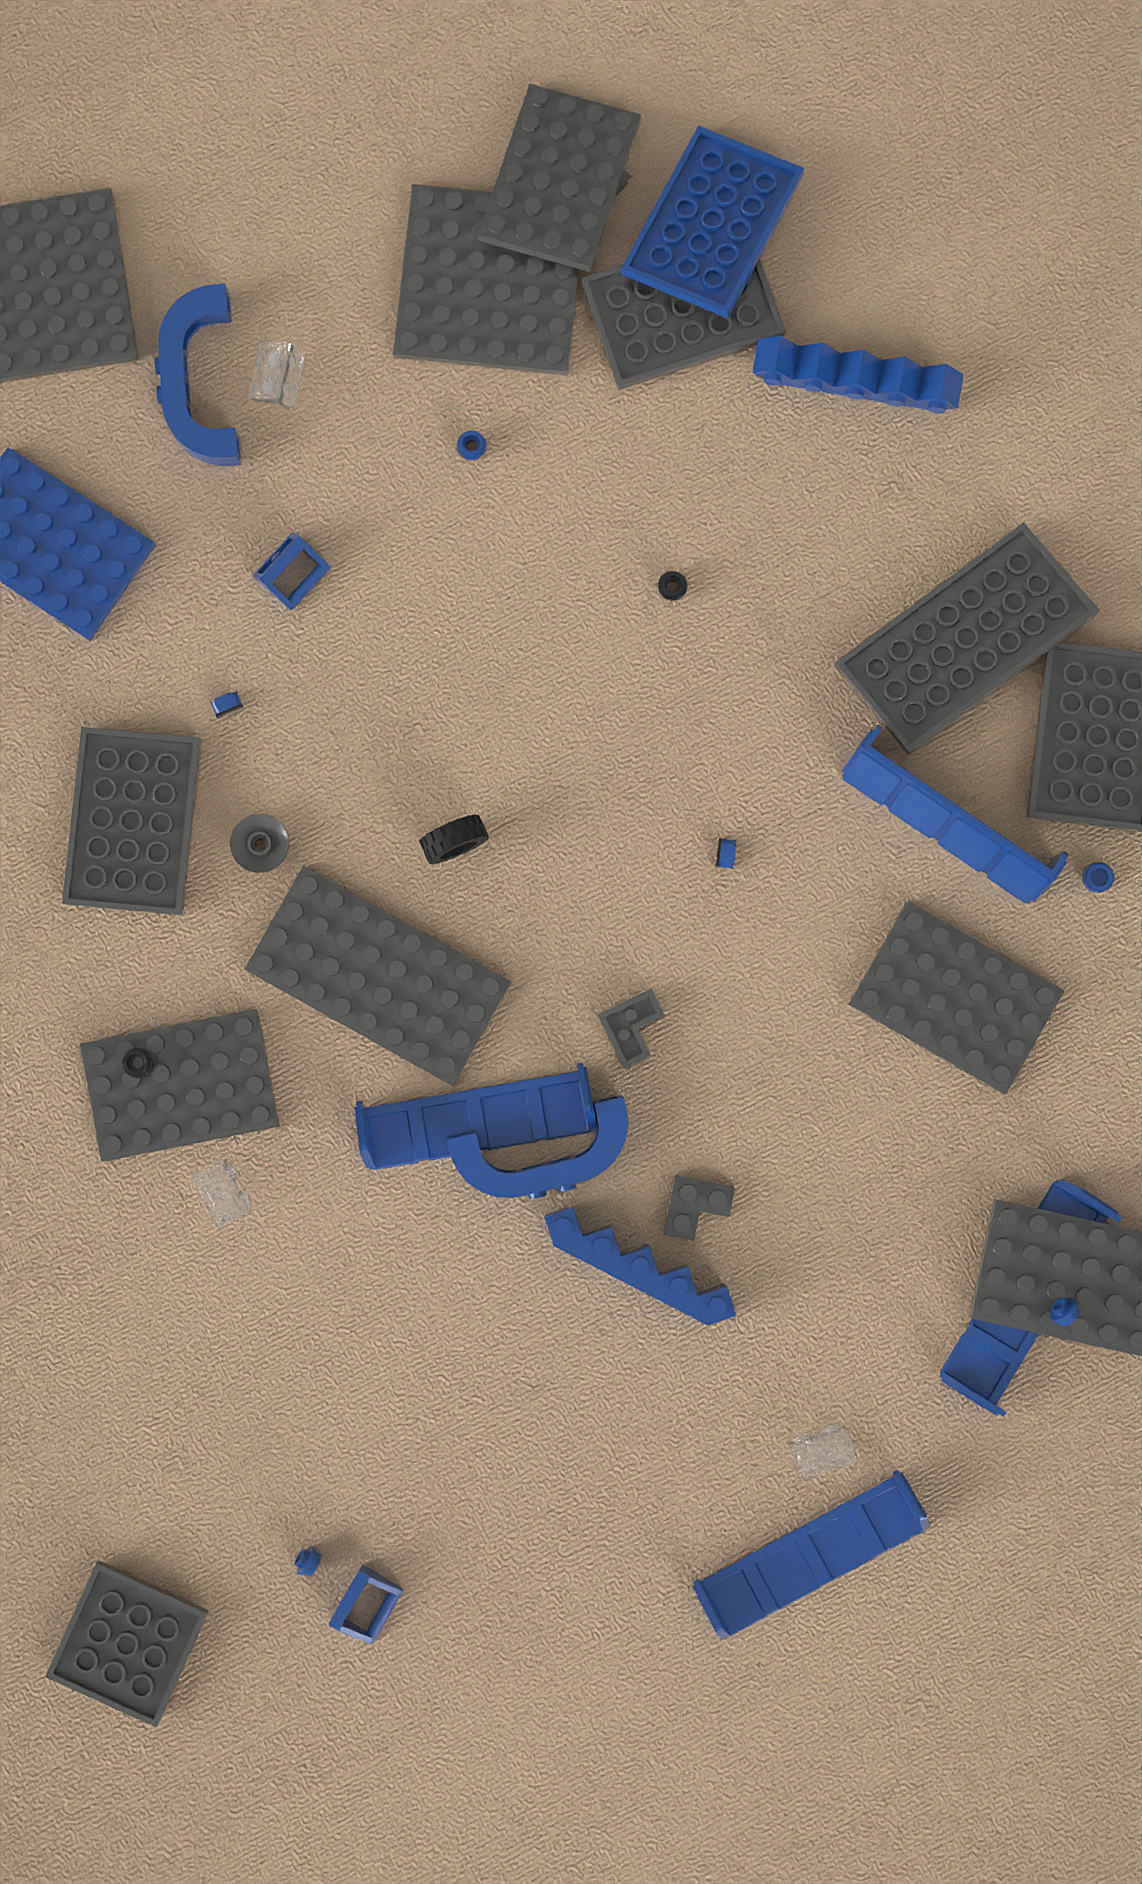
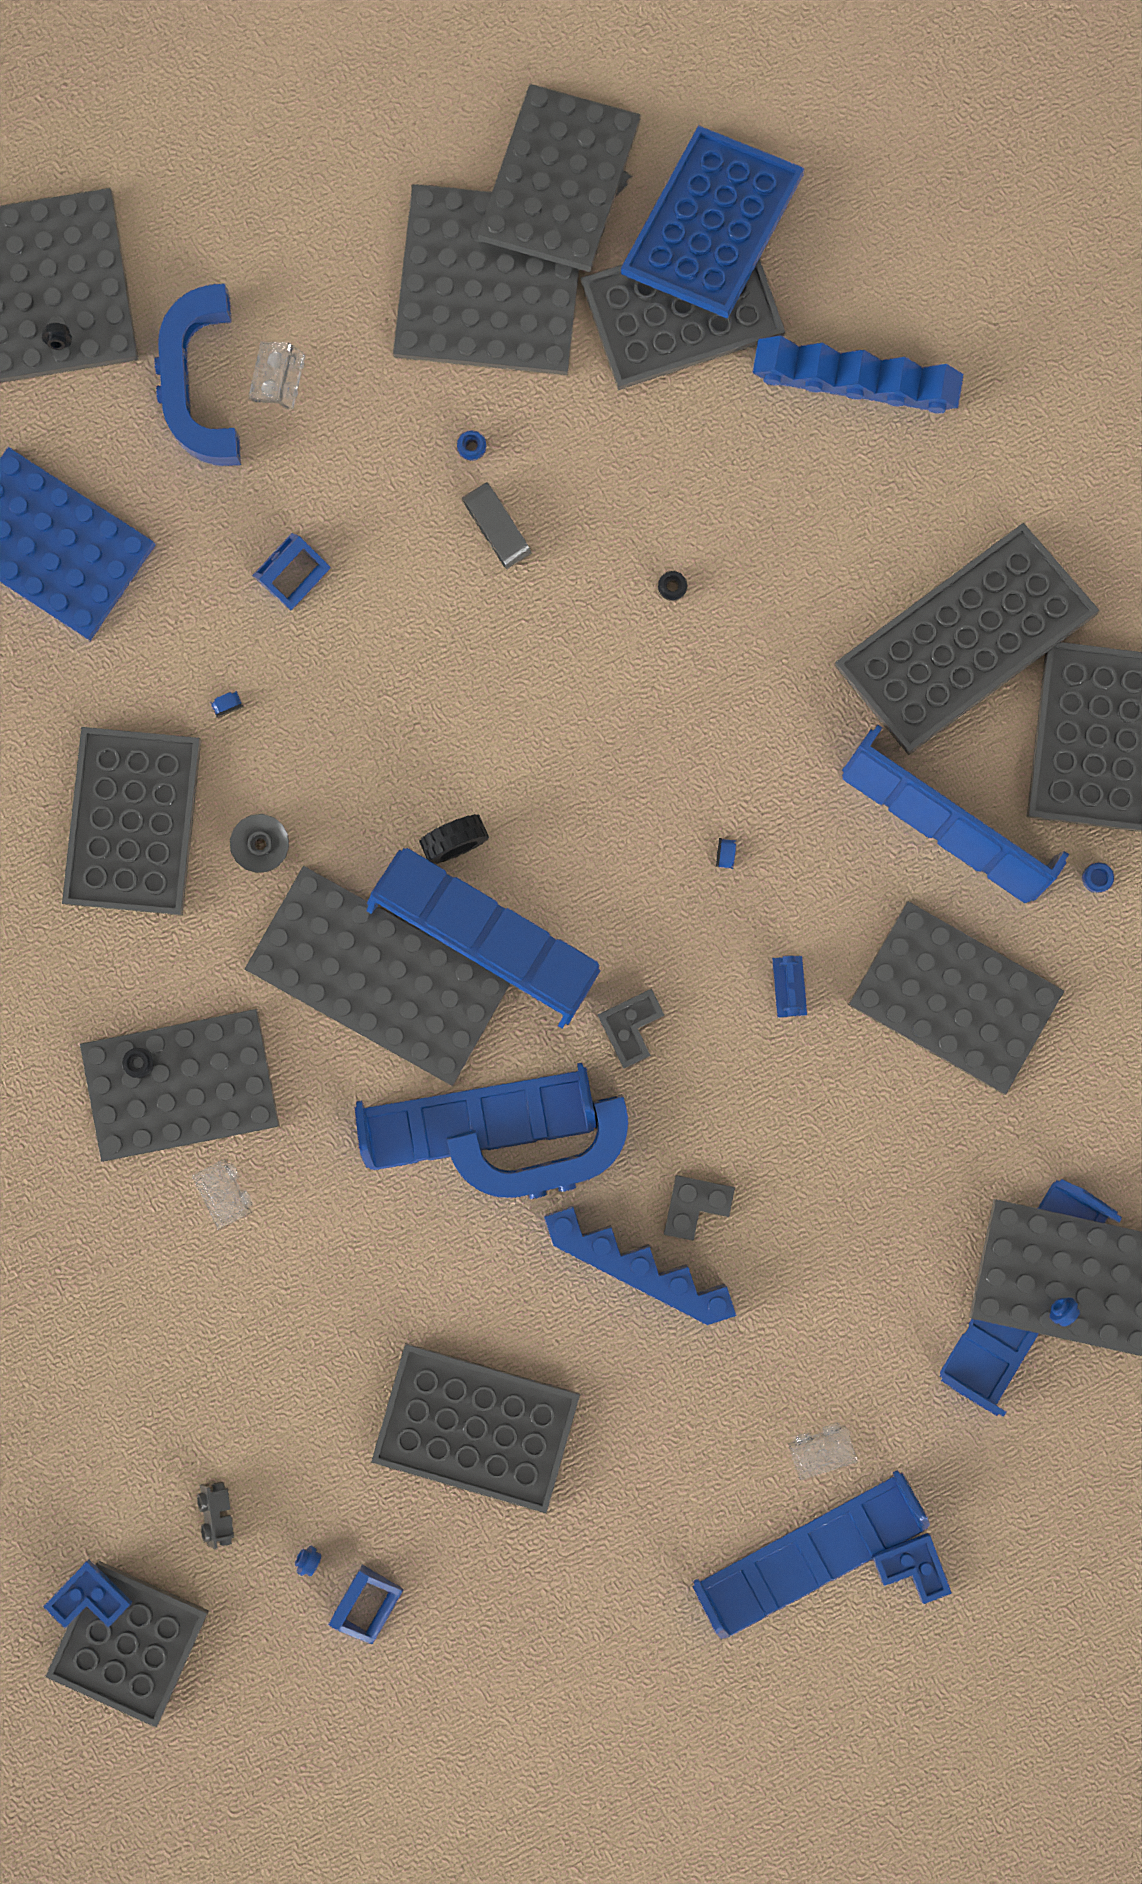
(57, 336): none -> black plate
(90, 1589): none -> blue plate
(211, 1504): none -> dark grey hinge
(475, 1428): none -> dark grey plate
(486, 932): none -> blue piece
(496, 525): none -> dark grey beam
(789, 986): none -> blue hinge
(914, 1559): none -> blue plate

